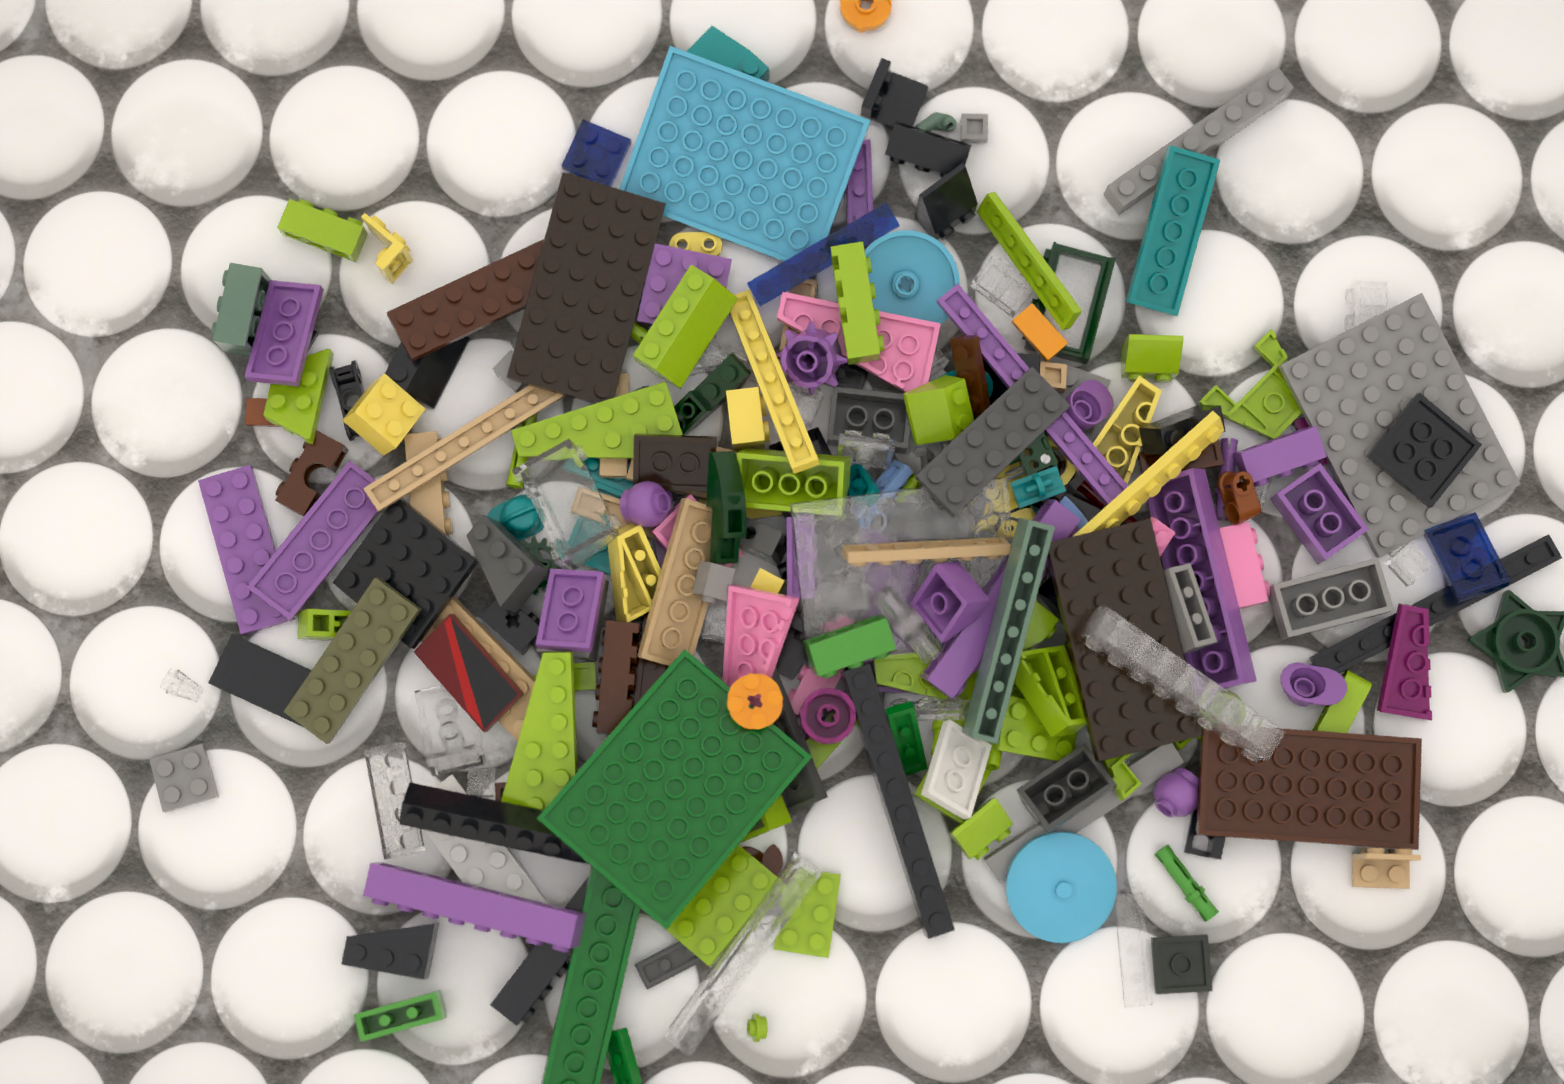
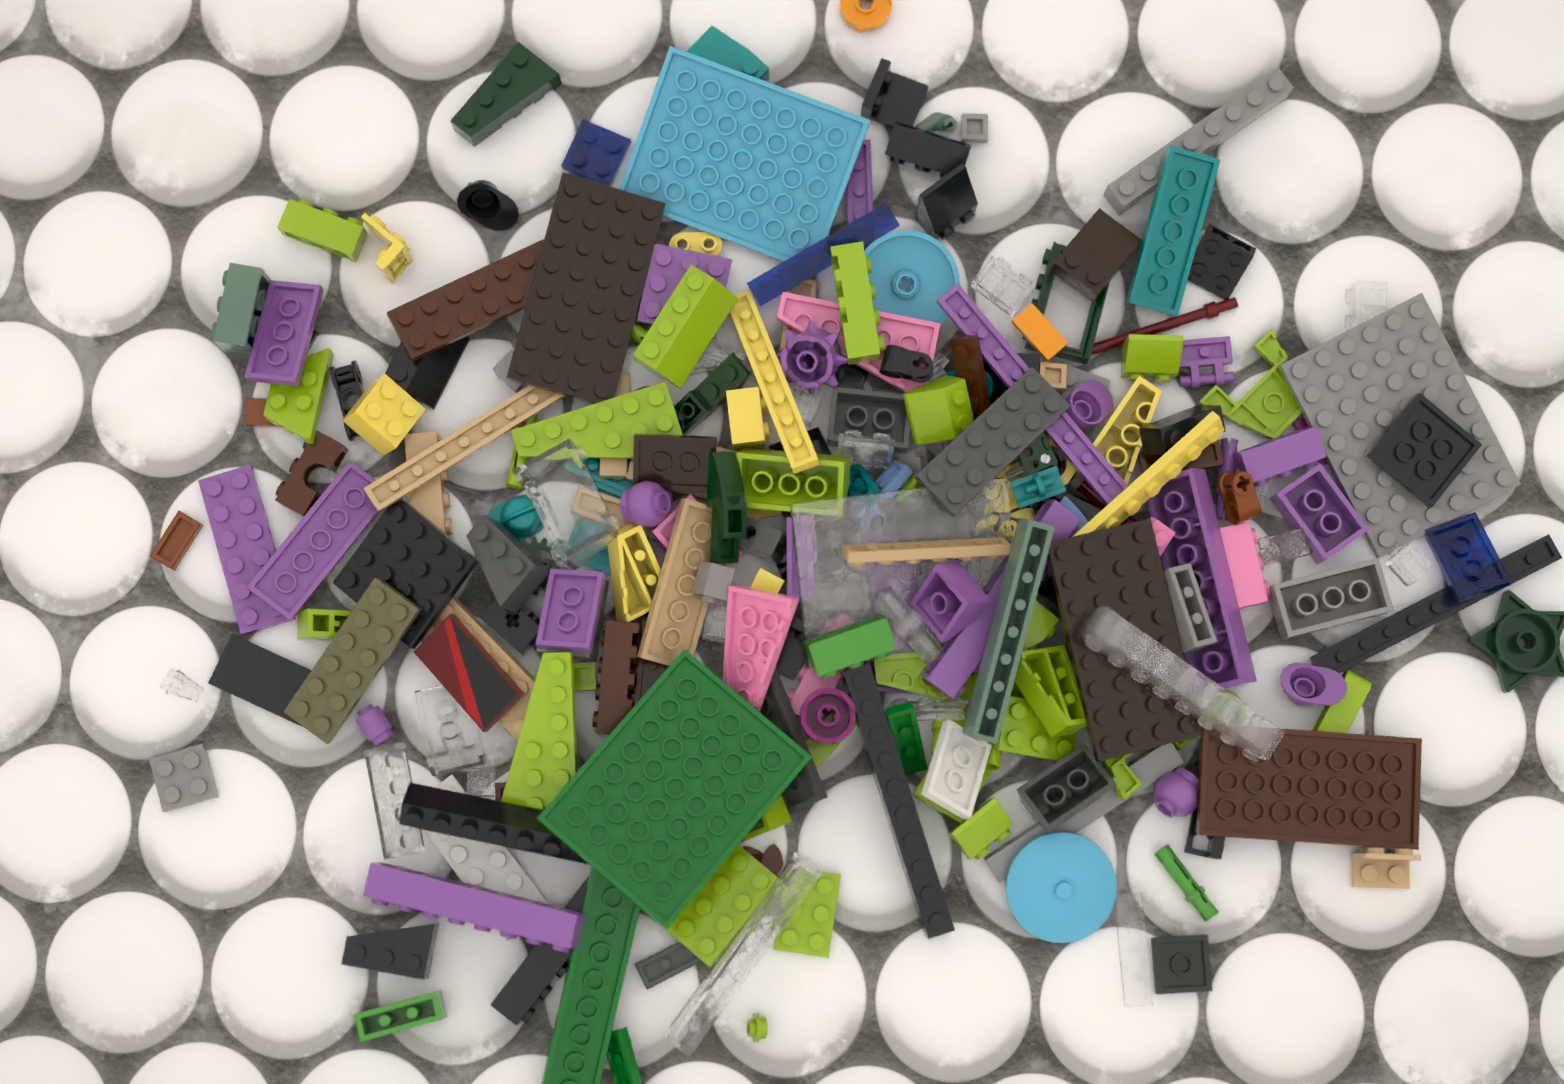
(176, 540): none -> dark orange tile
(374, 724): none -> medium lavender brick
(487, 205): none -> black piece
(504, 94): none -> dark green wedge
(739, 704): light orange plate -> none
(903, 364): none -> black piece
(1029, 261): lime plate -> none
(1095, 255): none -> dark brown slope
(1206, 353): none -> medium lavender plate
(1208, 311): none -> dark red bar
(1220, 262): none -> black bracket
(1283, 546): none -> clear hips
(1406, 673): magenta wing -> none

